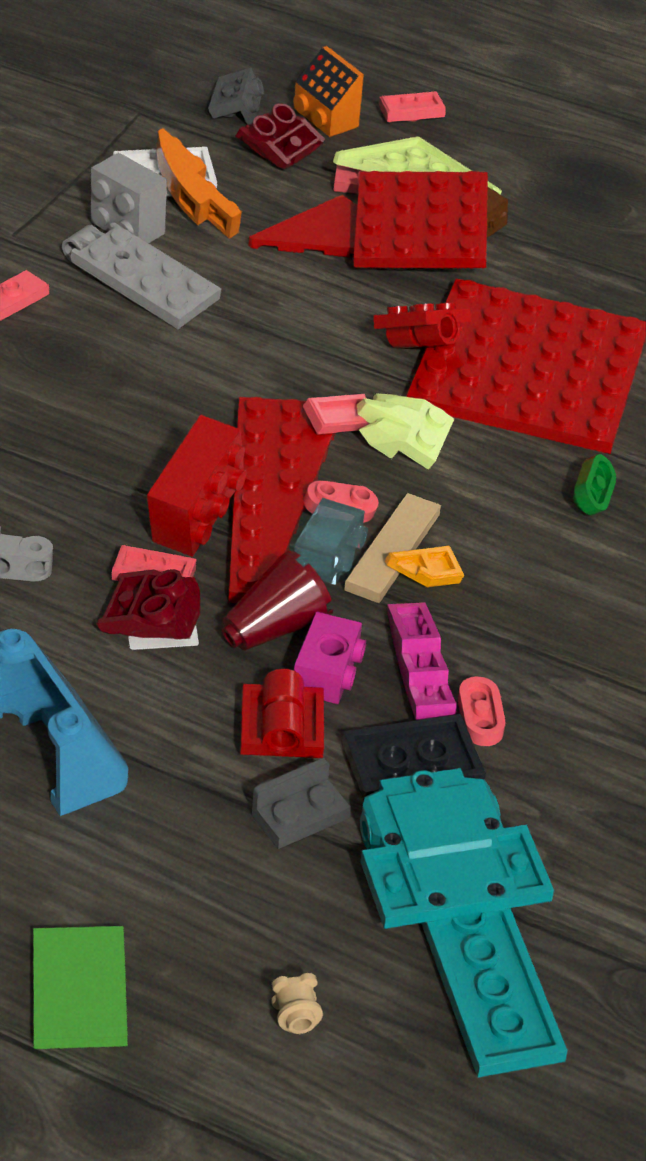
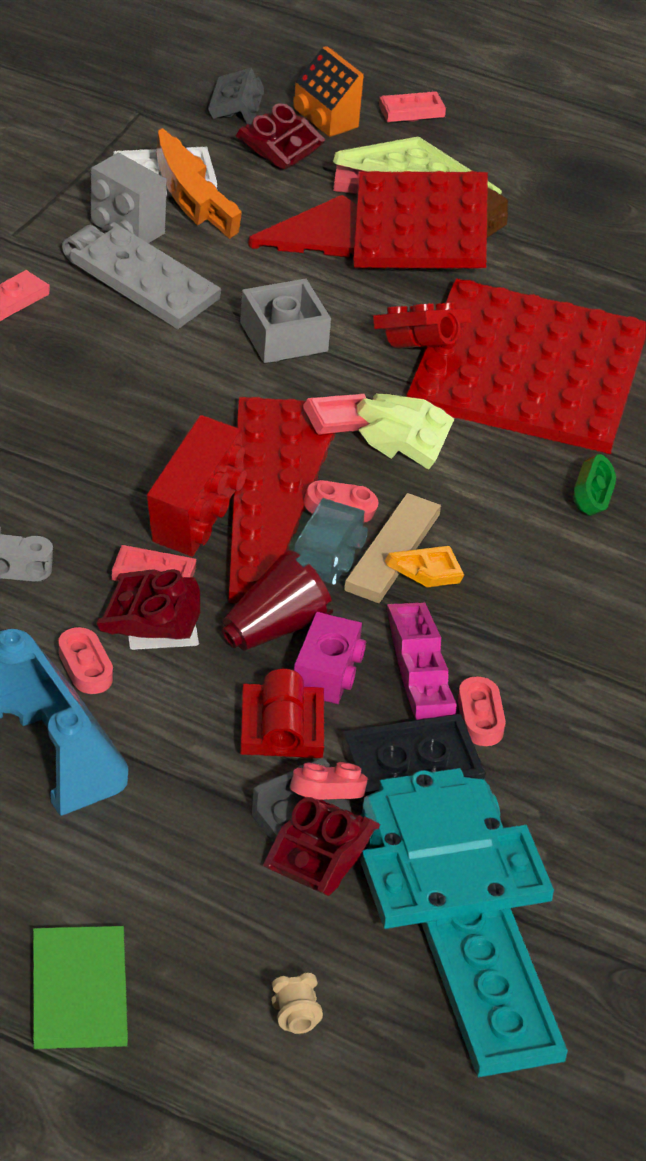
(85, 660): none -> coral plate
(285, 320): none -> light grey brick
(319, 844): none -> dark red slope
(324, 782): none -> coral plate

